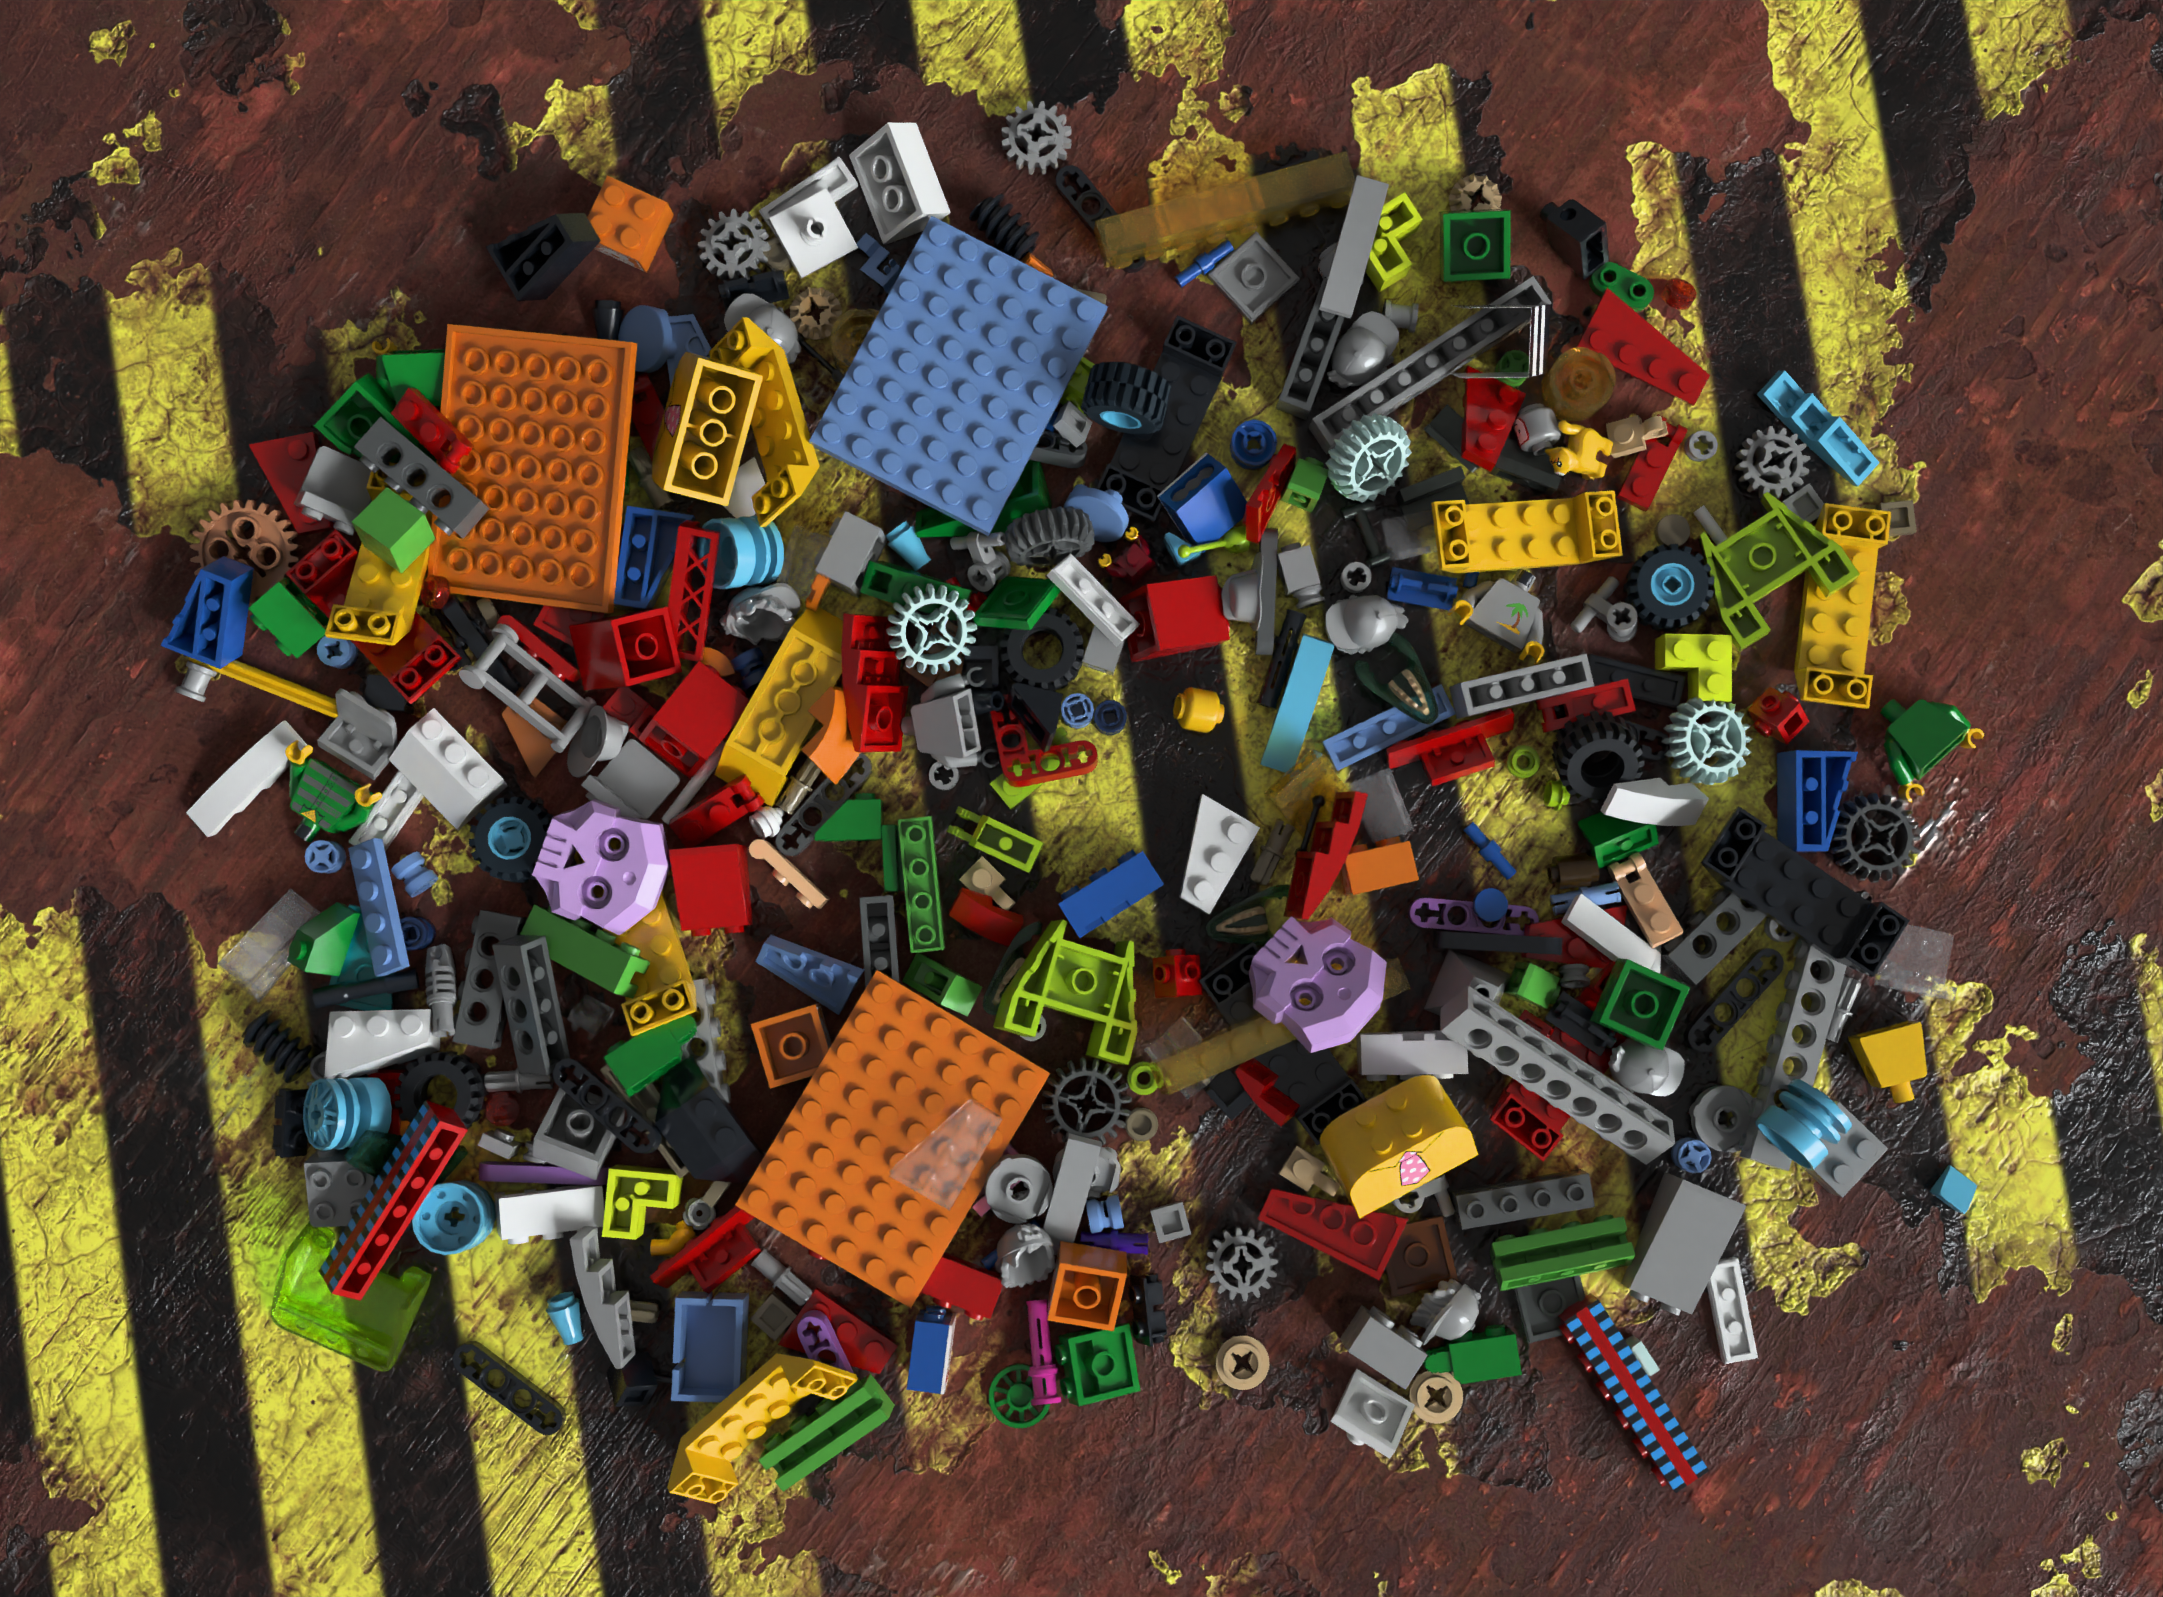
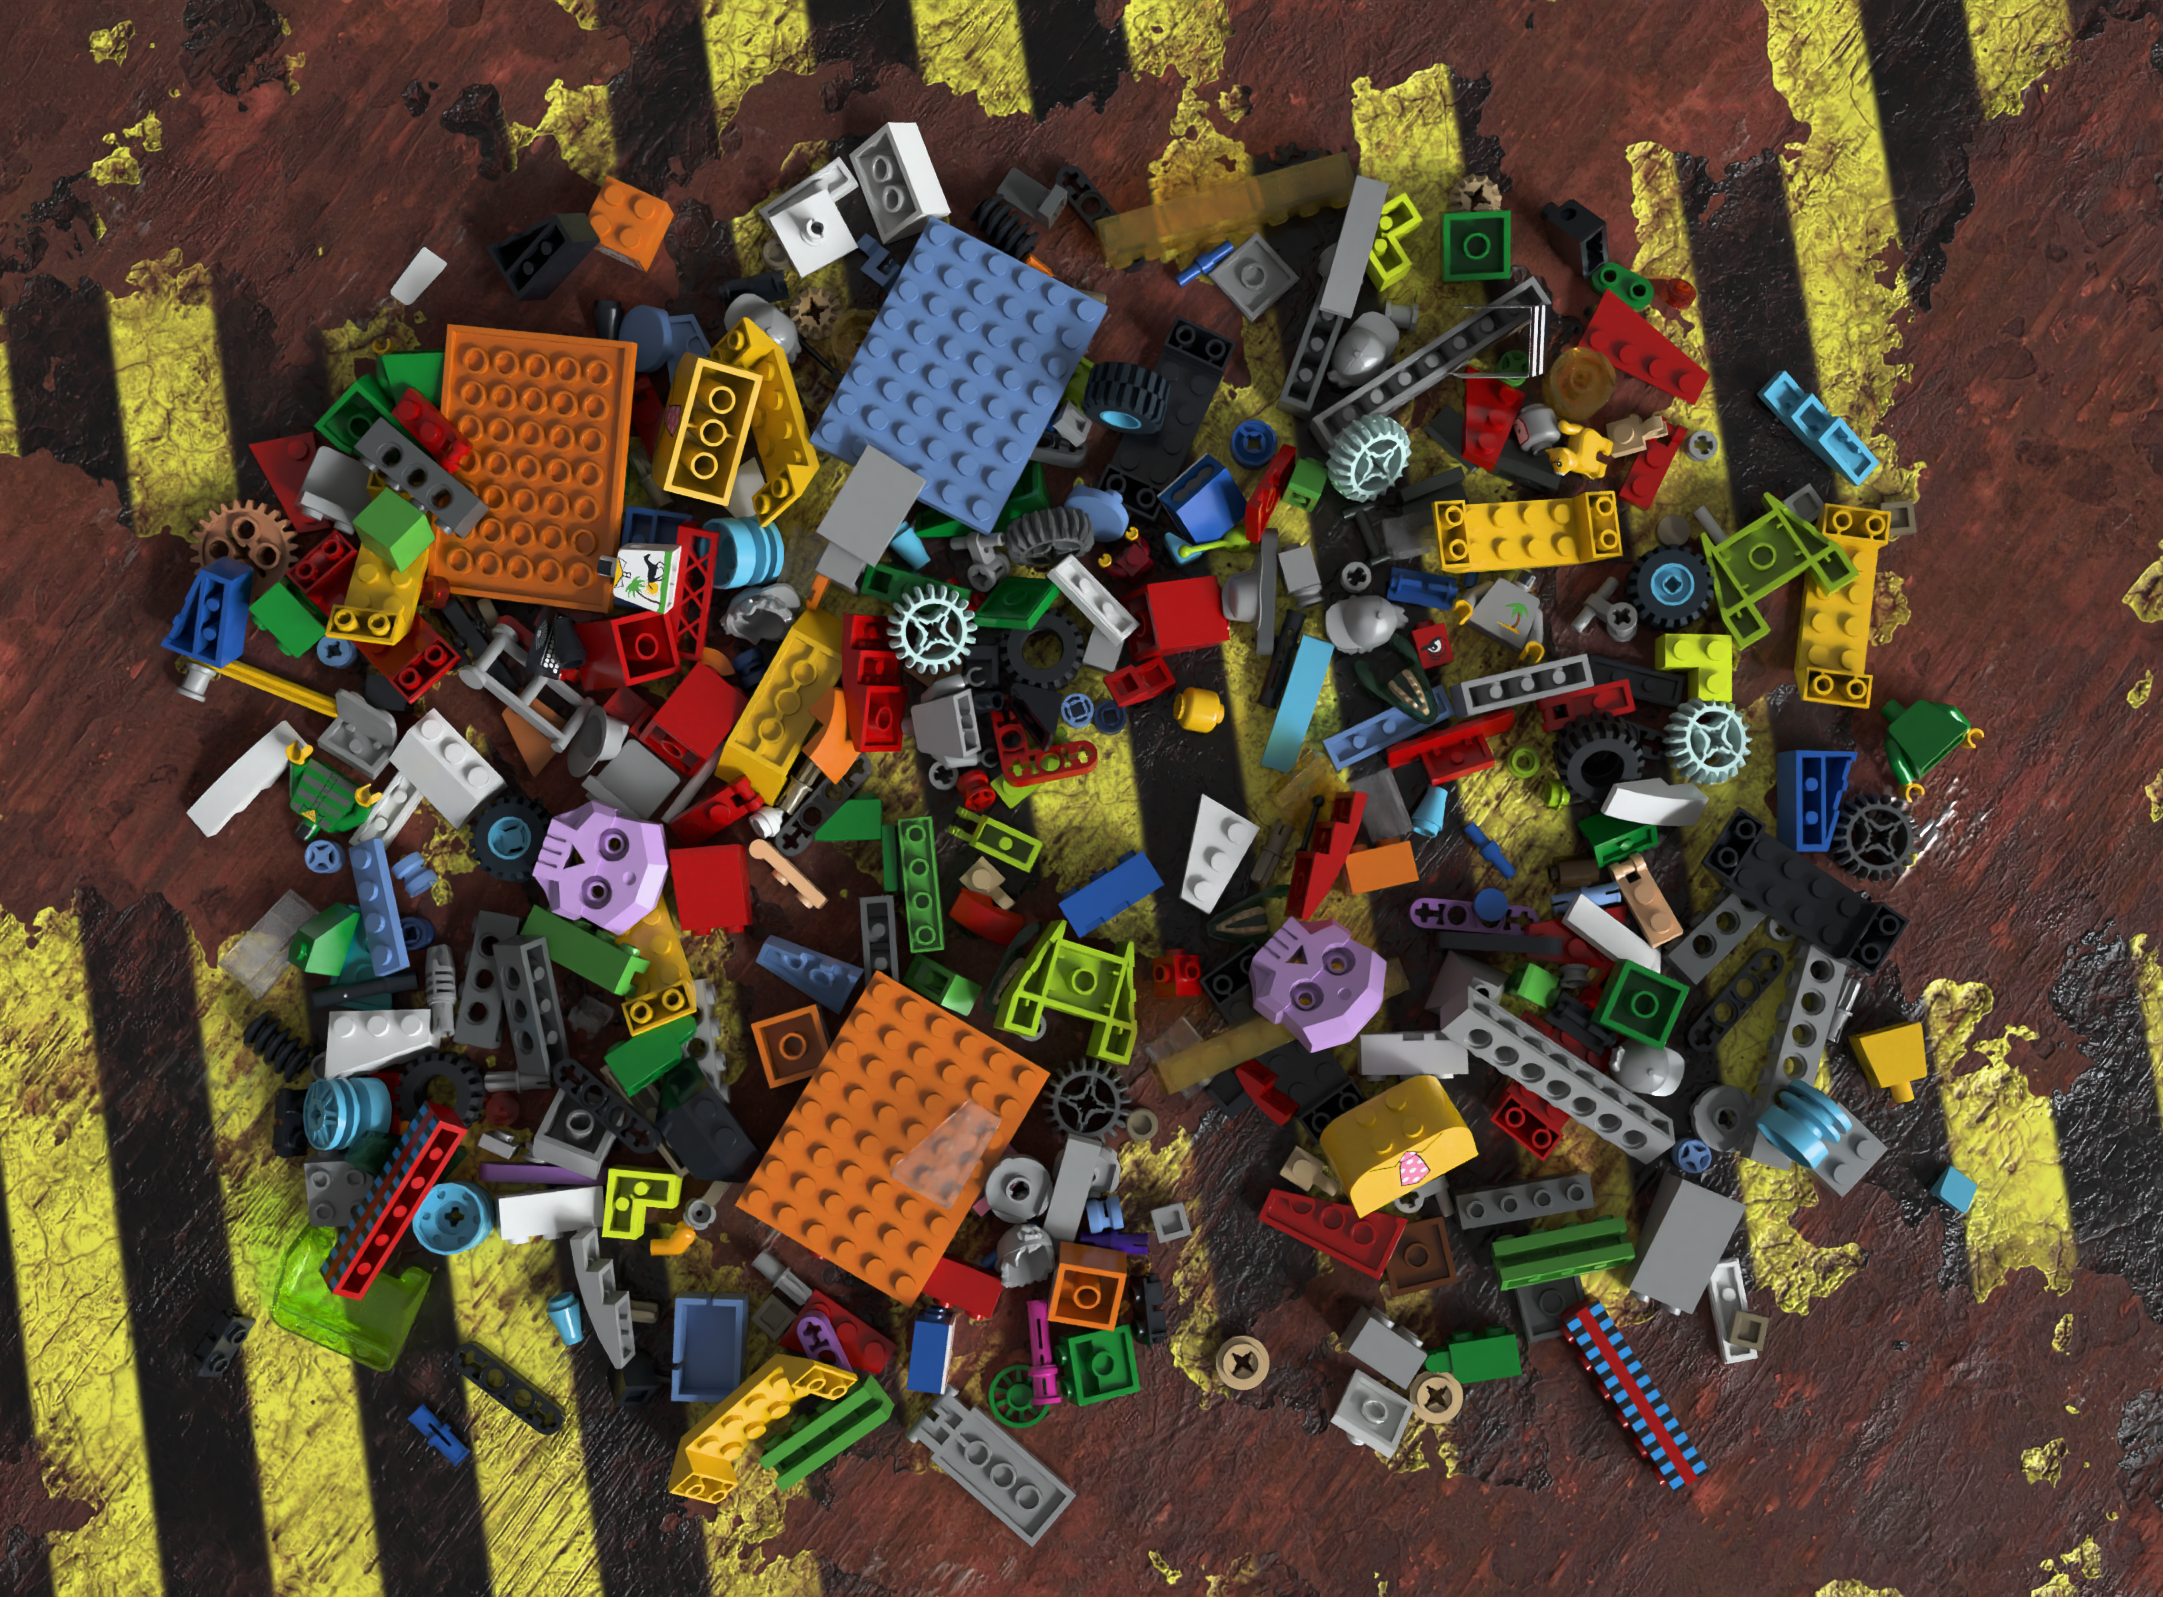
(215, 1355): none -> black hinge
(418, 276): none -> white sticker
(422, 1418): none -> blue pin
(541, 653): none -> slope
(568, 647): none -> black cone
(644, 574): none -> white torso
(712, 1254): red bracket -> none
(724, 236): light grey gear -> none
(871, 505): none -> light grey tile
(975, 790): none -> red wheel
(992, 1465): none -> light grey hinge
(1024, 133): light grey gear -> none
(1033, 198): none -> dark grey bracket
(1140, 683): none -> red slope
(1141, 1089): lime plate -> none
(1225, 1263): light grey gear -> none
(1430, 812): none -> medium azure cone
(1431, 644): none -> red brick
(1447, 1311): light grey hair -> none
(1642, 1355): light aqua tile -> none
(1747, 1329): none -> dark tan tile
(1766, 451): light grey gear -> none
(1778, 715): red brick -> none
(1919, 964): clear bracket -> none

